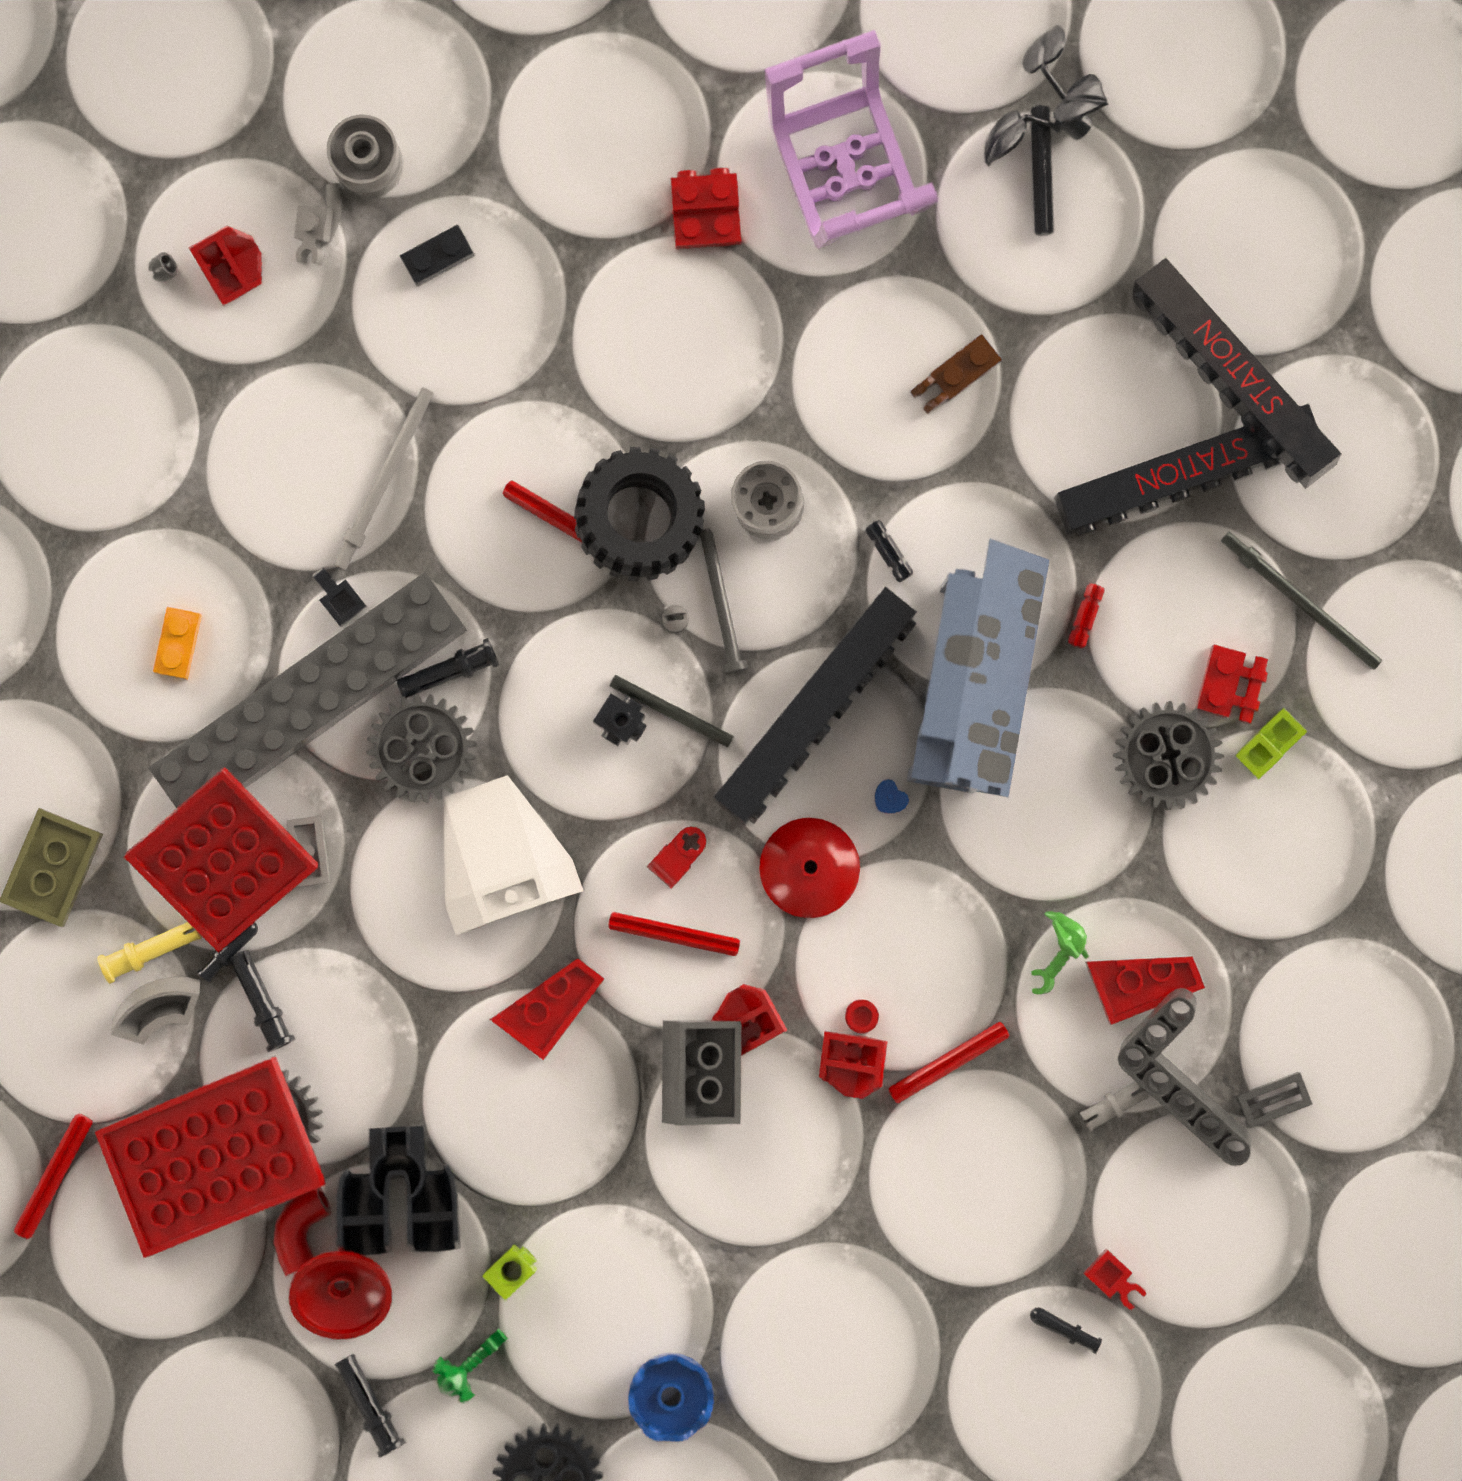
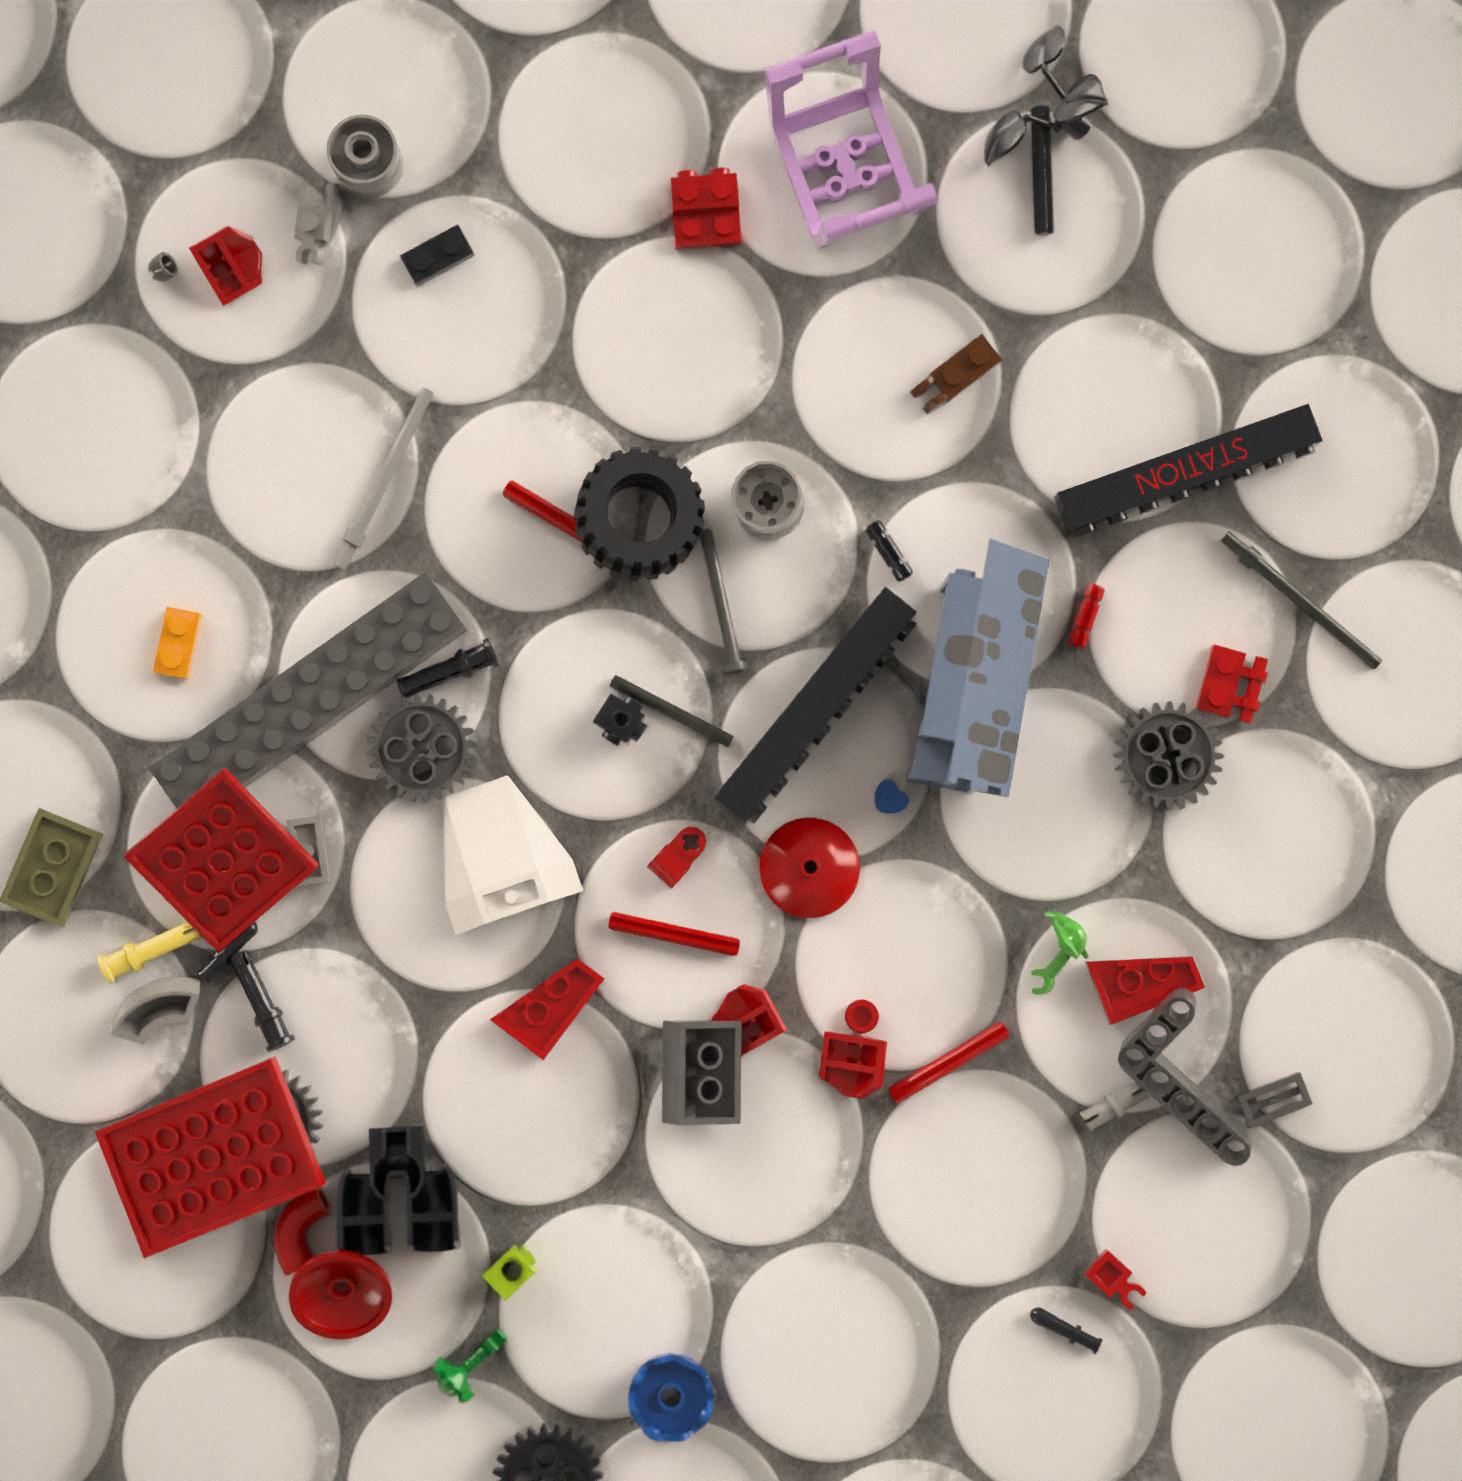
(53, 1176): red axle -> none
(340, 600): black plate -> none
(376, 1419): black pin -> none
(676, 625): light grey hinge -> none
(1235, 373): black brick -> none
(1271, 743): lime slope -> none

